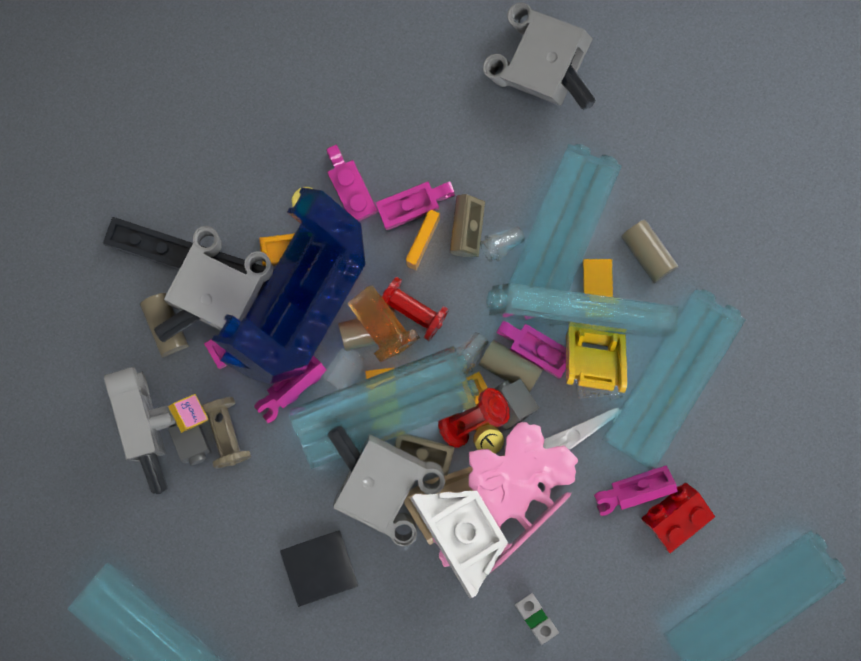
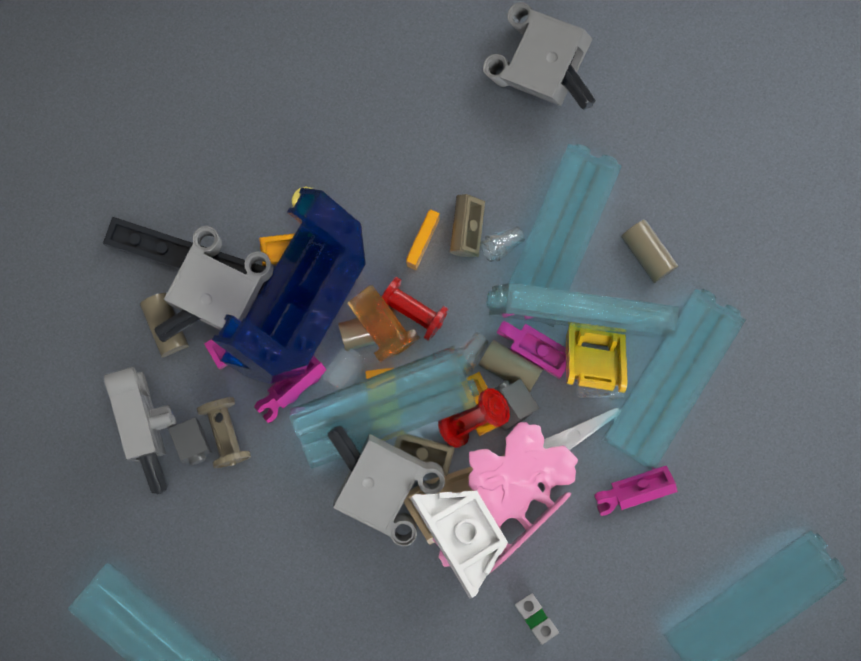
(188, 413): tile -> none
(318, 568): black slope -> none
(350, 186): dark pink plate -> none
(412, 203): dark pink plate -> none
(488, 438): light yellow tile -> none
(598, 277): light orange tile -> none
(678, 517): red bracket -> none

